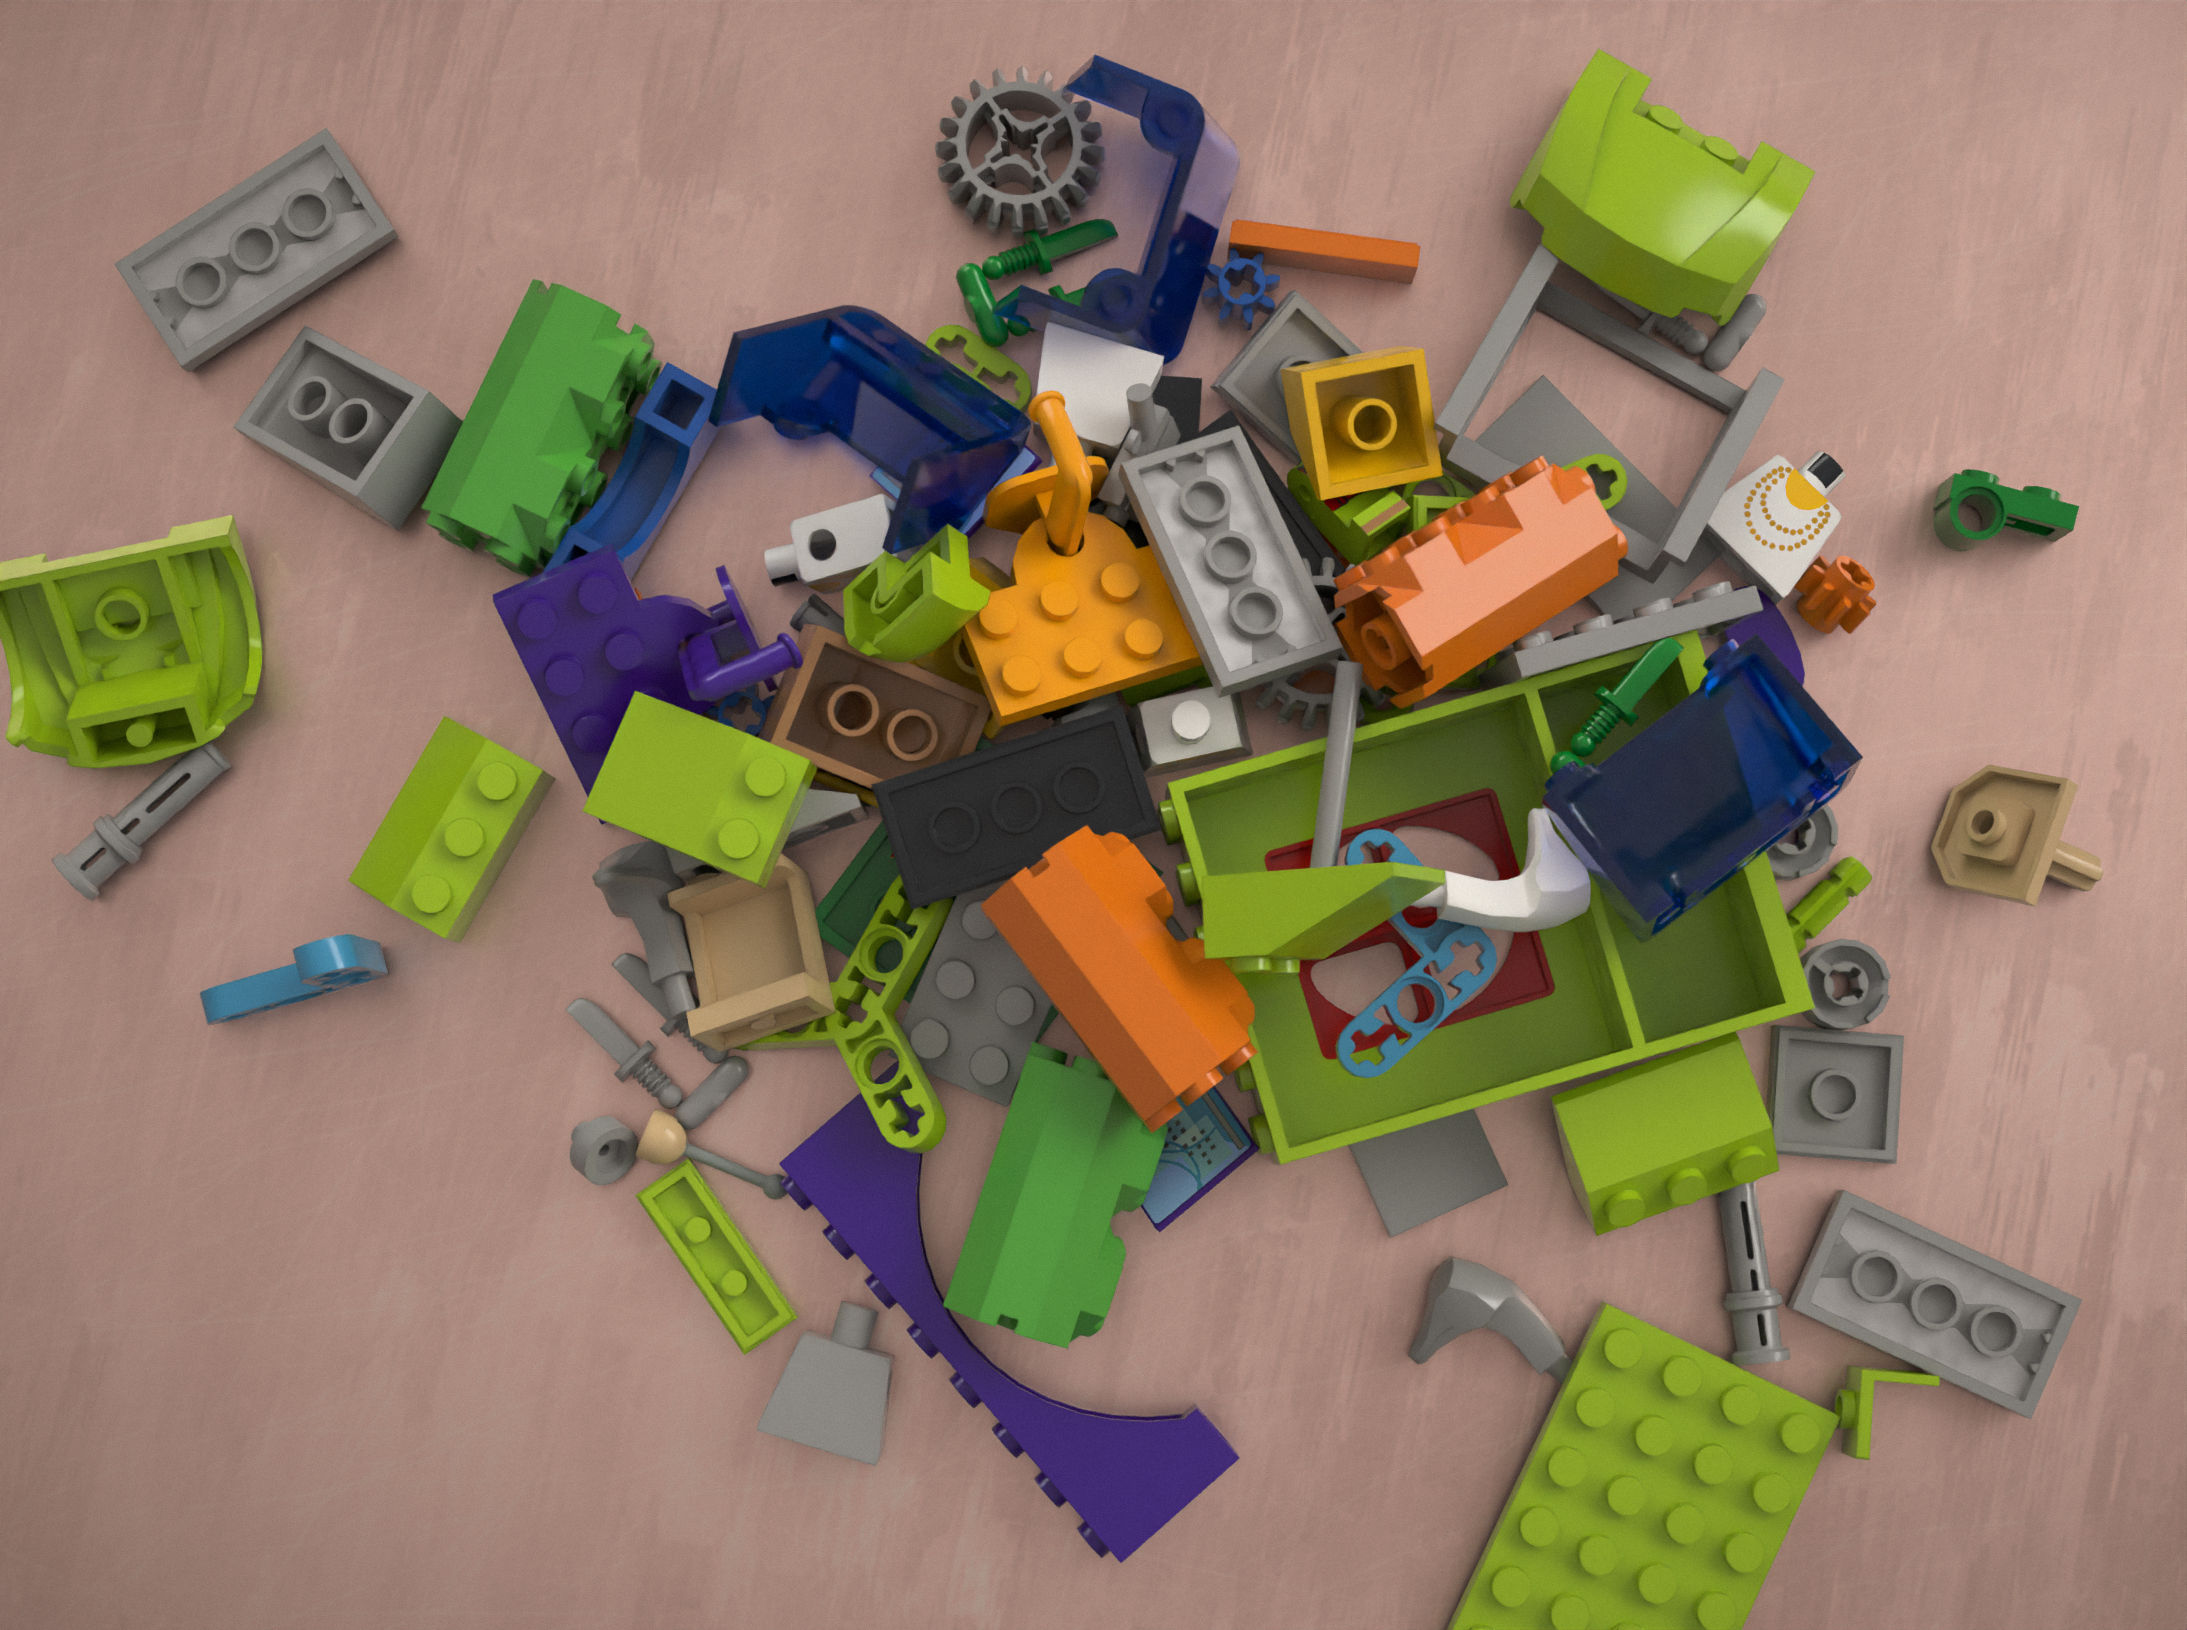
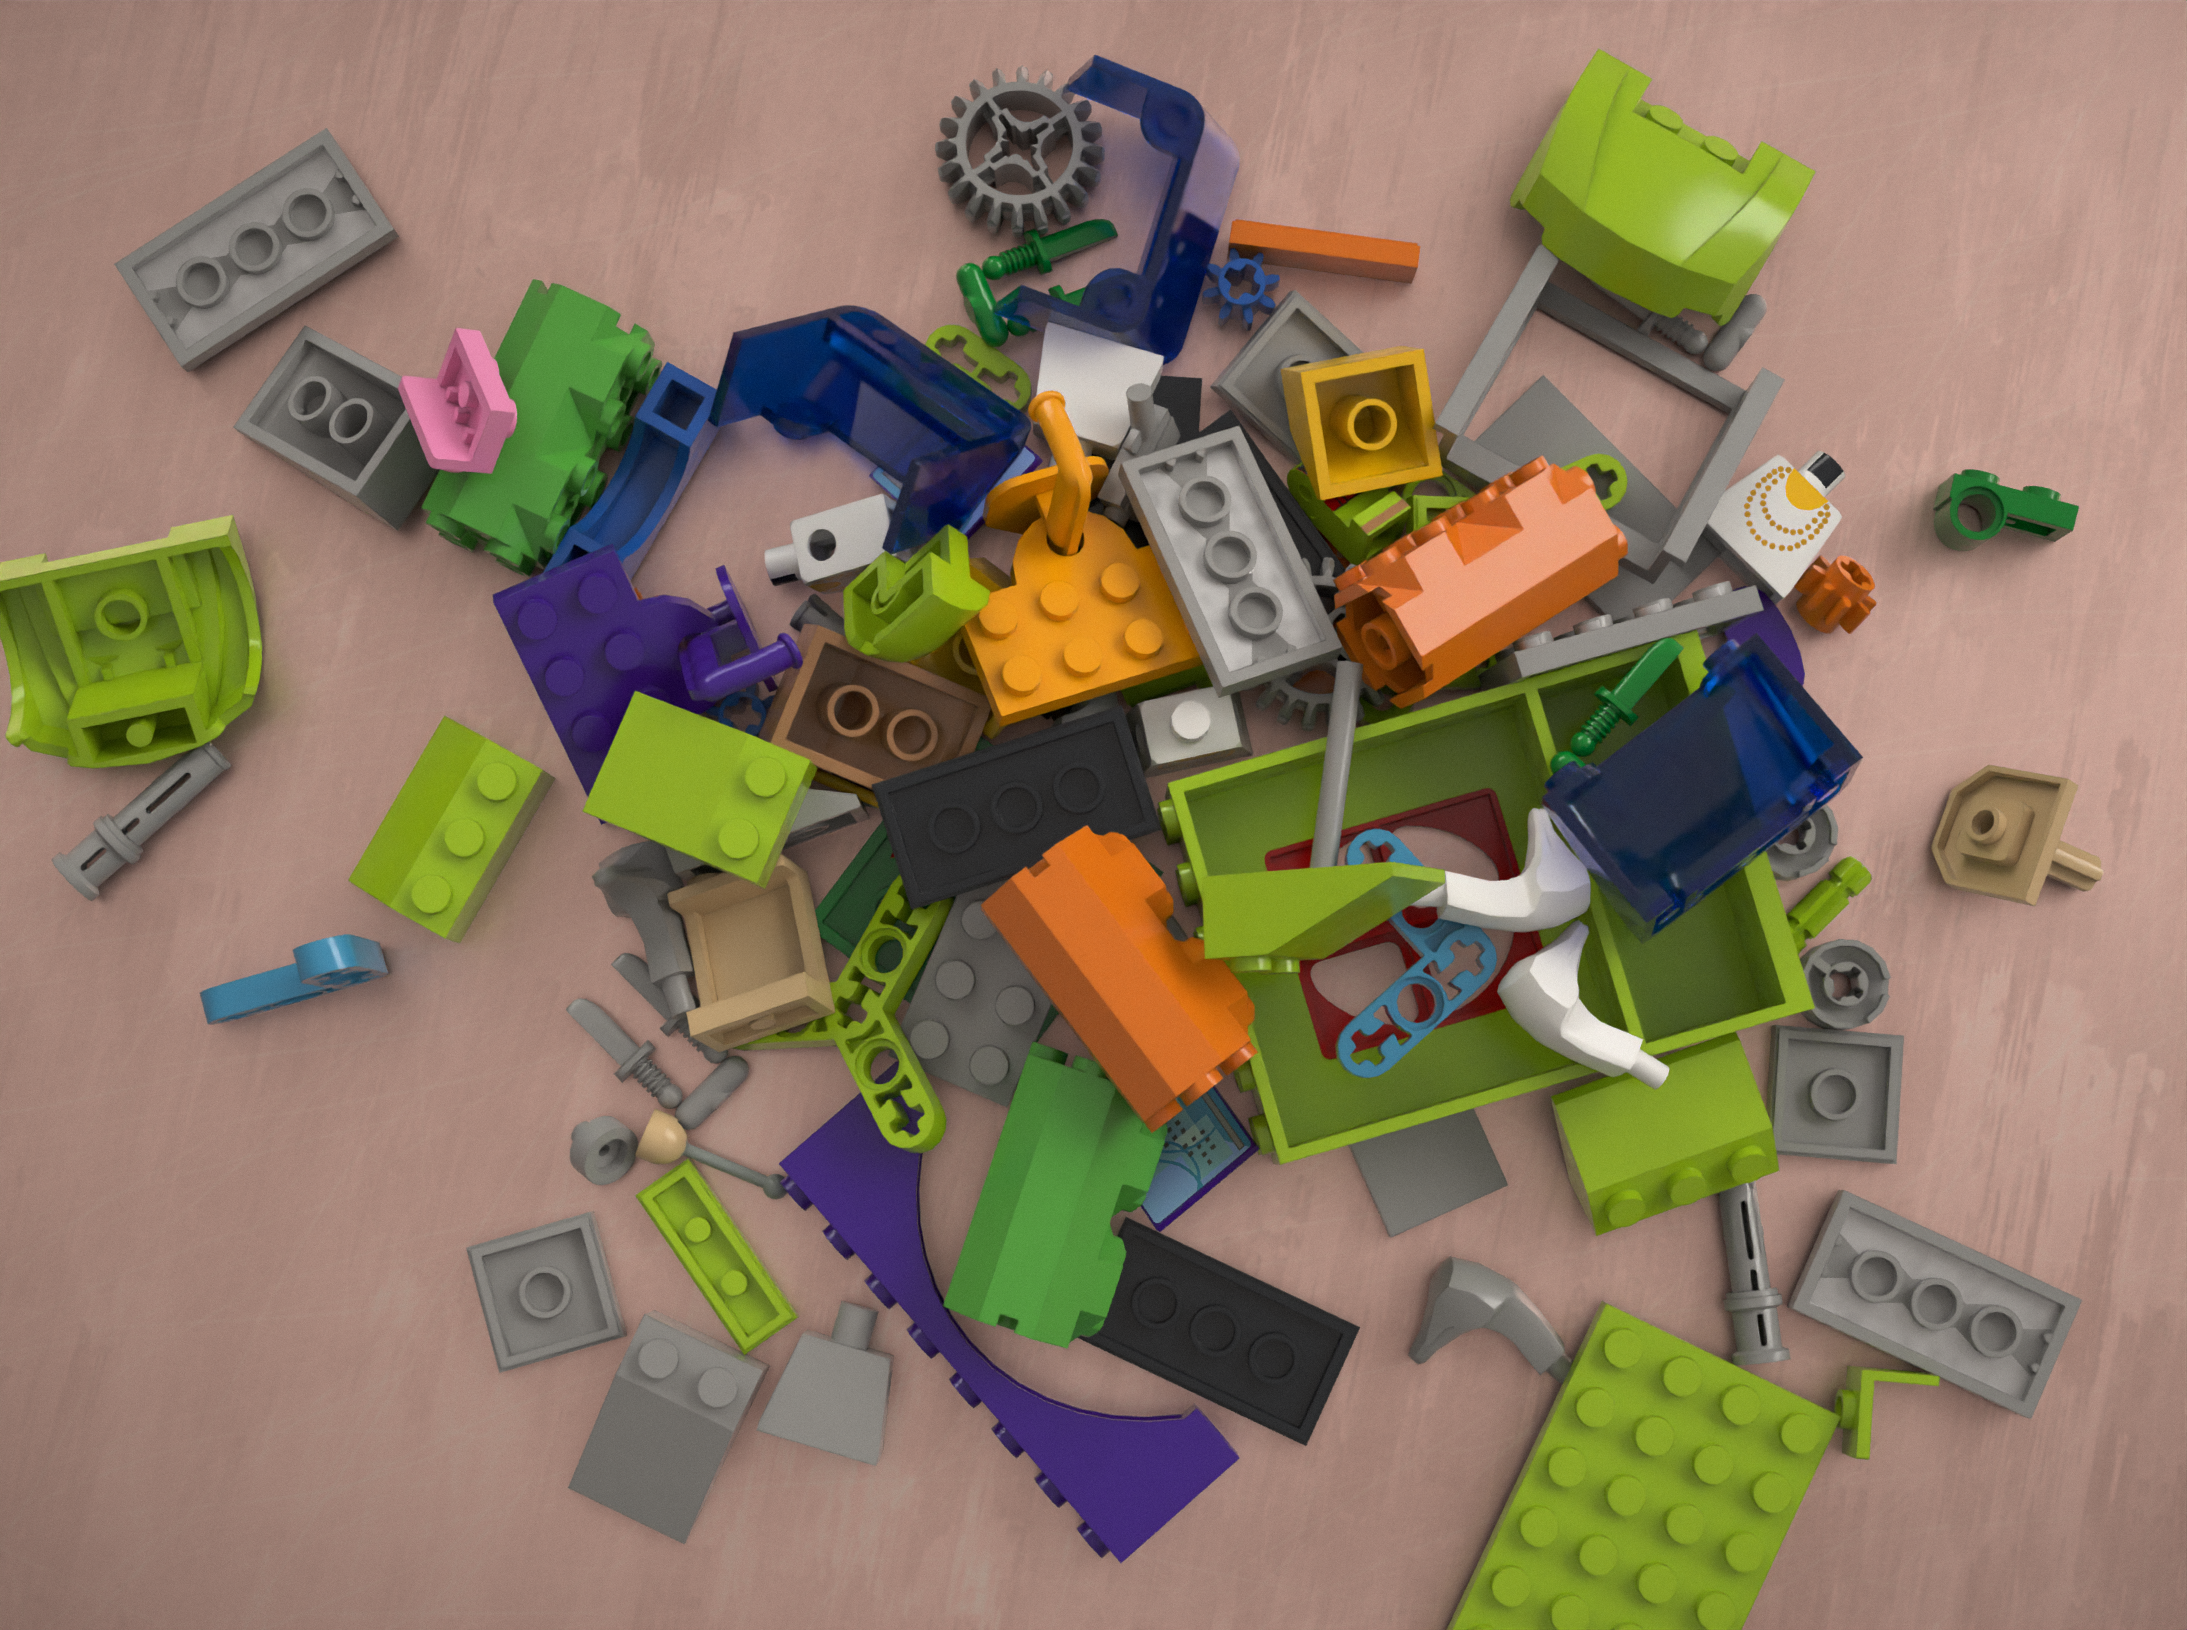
(463, 411): none -> bright pink bracket
(546, 1291): none -> light grey tile
(667, 1425): none -> light grey slope
(1223, 1333): none -> black tile
(1546, 1003): none -> white animal

